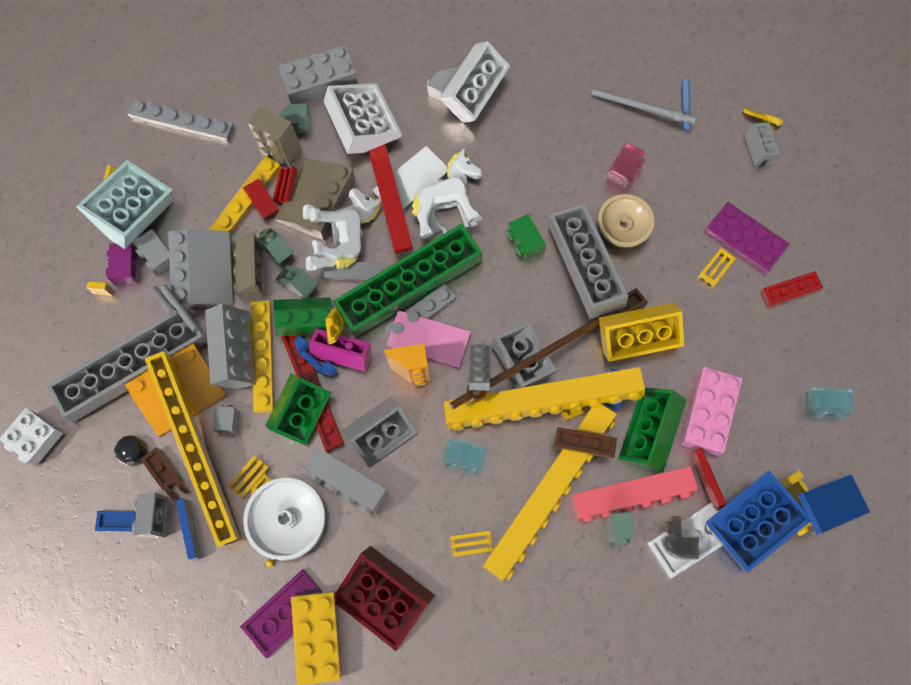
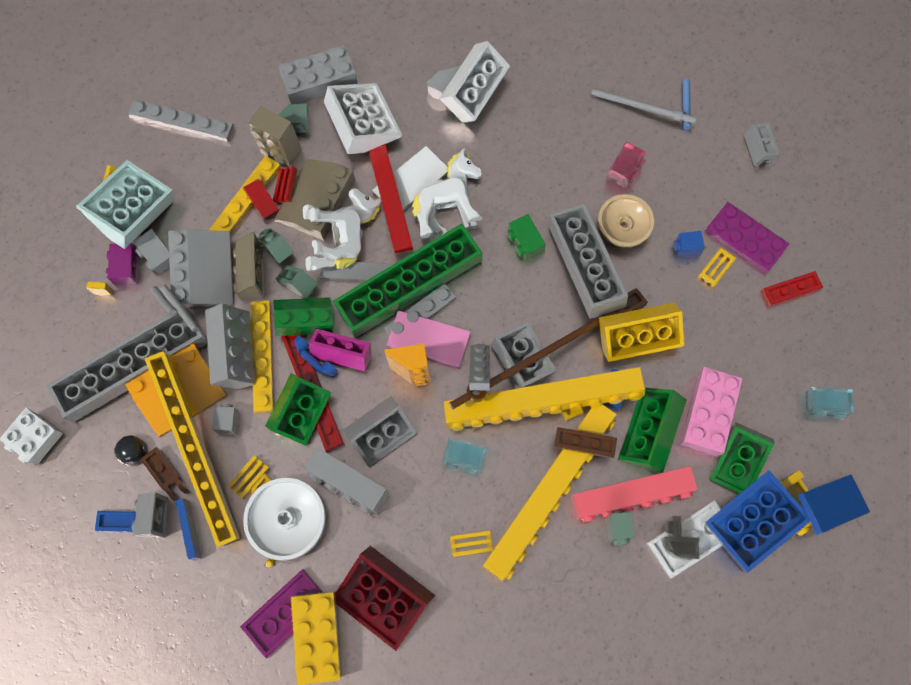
(334, 325): yellow tile -> none
(689, 244): none -> blue brick
(708, 479): red tile -> none
(742, 459): none -> green slope
(769, 118): yellow piece -> none

